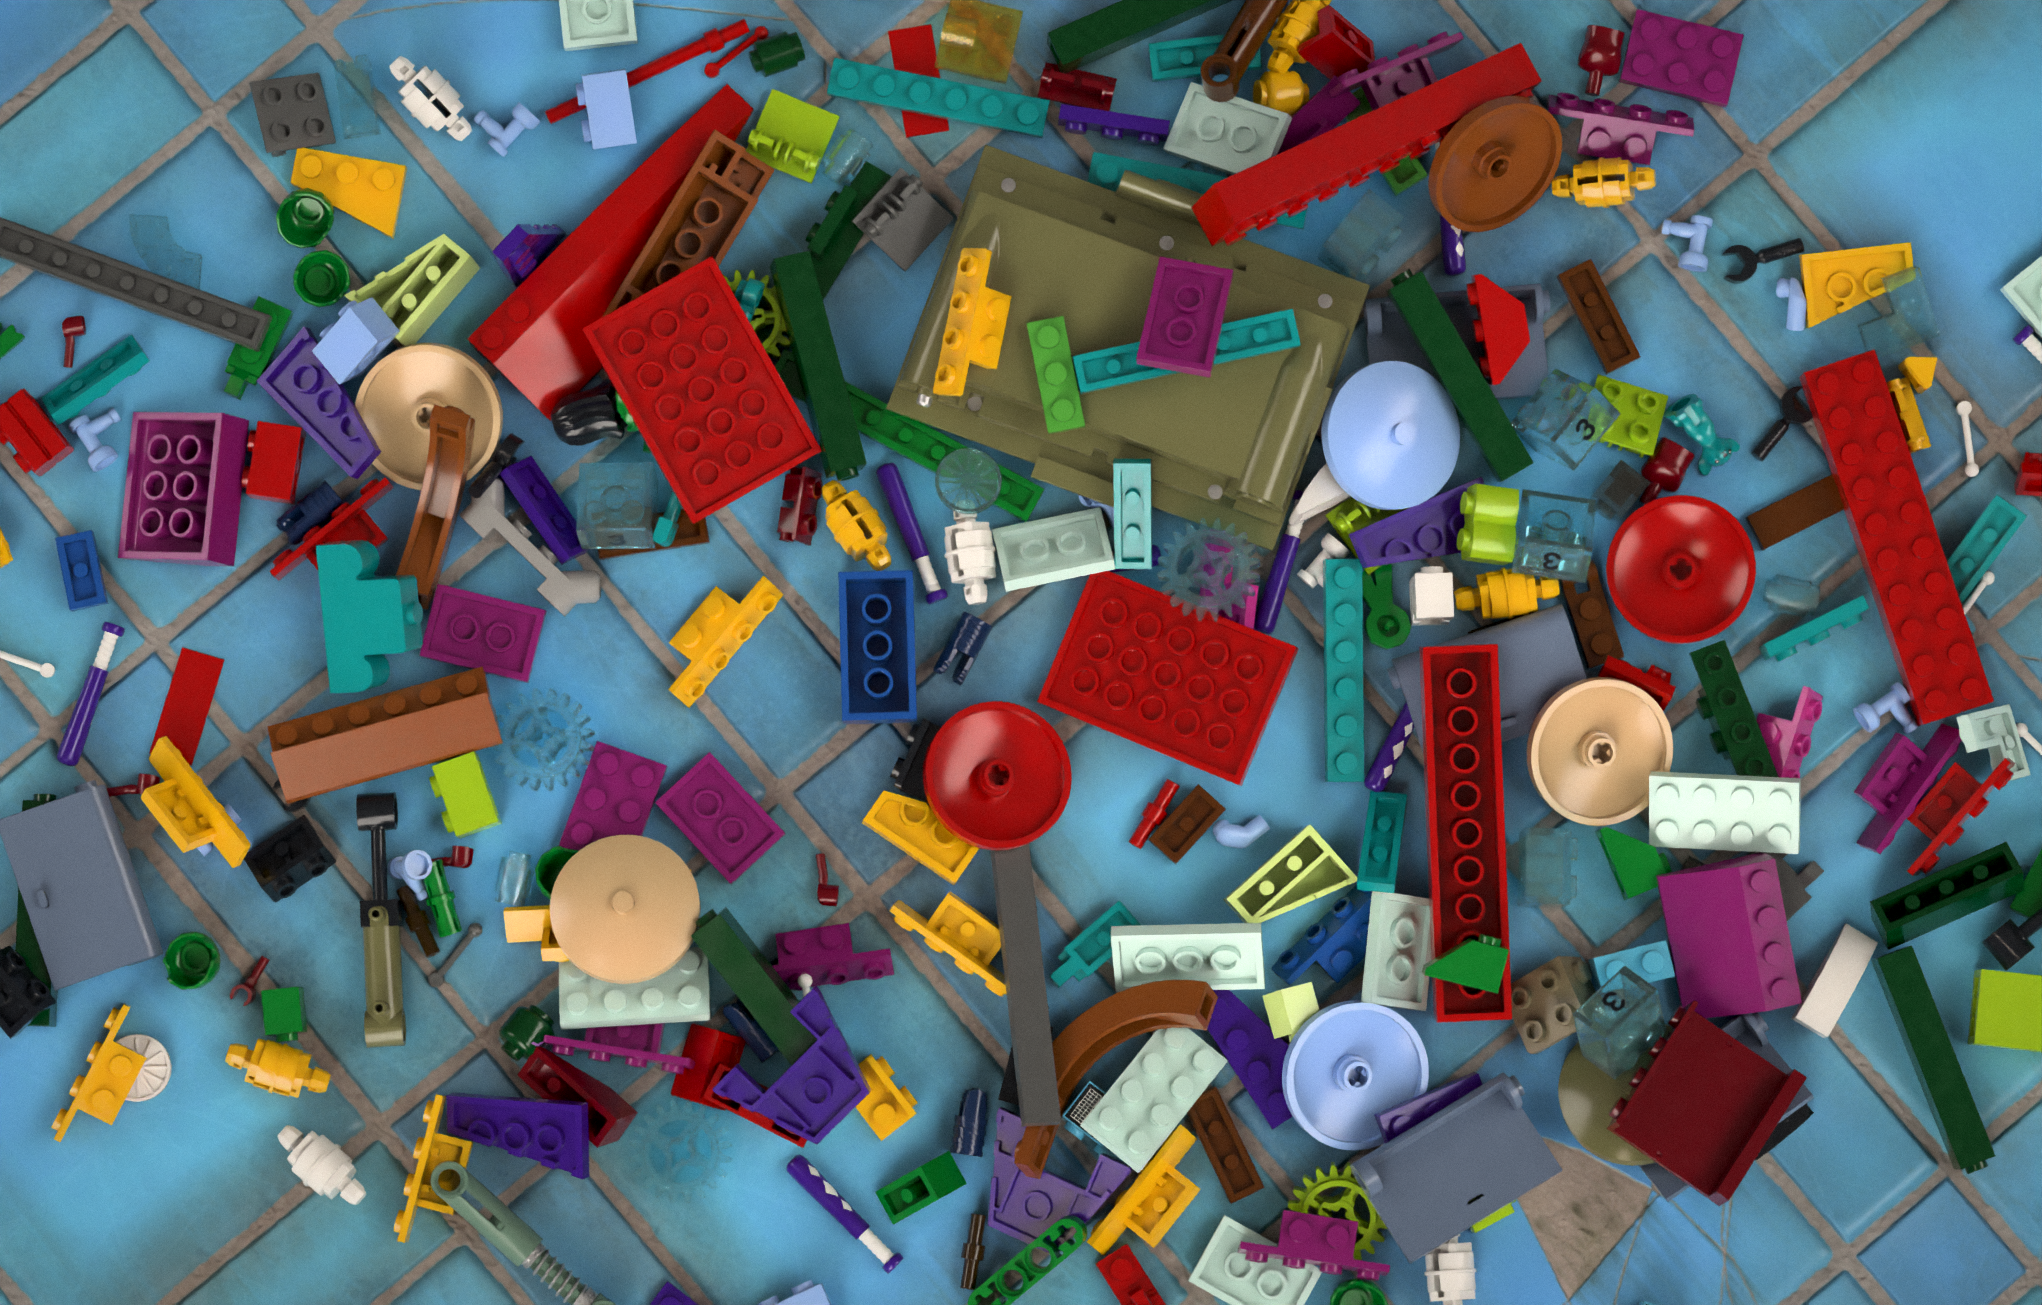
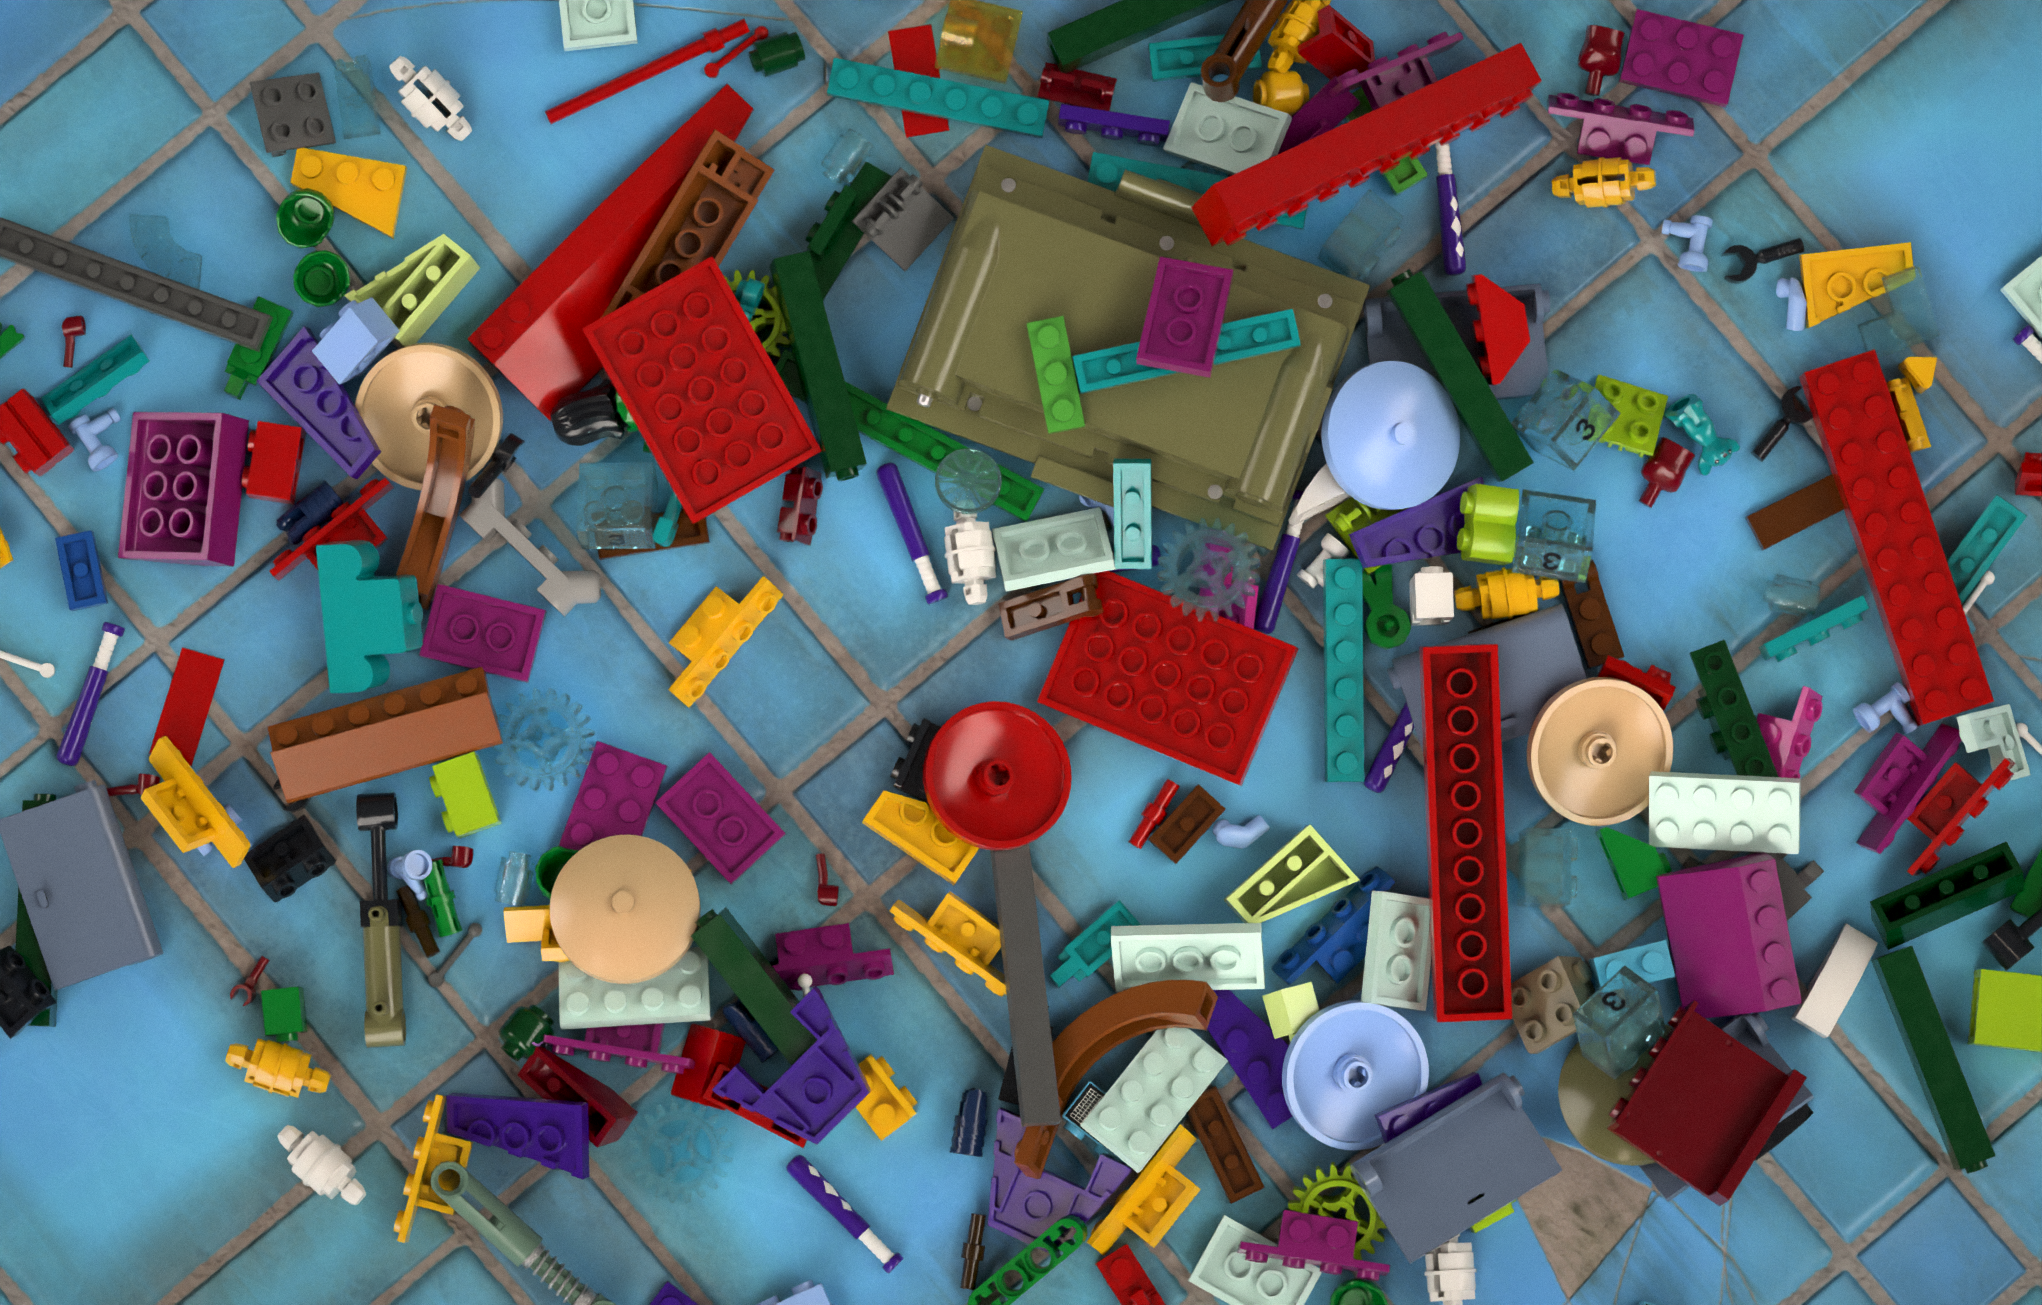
(107, 1081): yellow bracket -> none
(155, 1070): white wheel -> none
(192, 960): green hair -> none
(503, 137): light blue piece -> none
(525, 249): dark purple wing -> none
(544, 508): dark purple plate -> none
(608, 109): light blue brick -> none
(792, 135): lime hinge -> none
(856, 525): yellow piece -> none
(877, 647): blue brick -> none
(921, 1187): green slope -> none
(967, 639): dark blue hinge -> none
(973, 324): yellow bracket -> none
(1050, 607): none -> reddish brown plate
(1382, 842): teal plate -> none
(1471, 963): green slope -> none
(1495, 163): dark orange dish -> none
(1598, 316): reddish brown plate -> none
(1619, 491): clear smoke brick -> none
(1681, 569): red dish -> none
(1964, 409): white hinge -> none

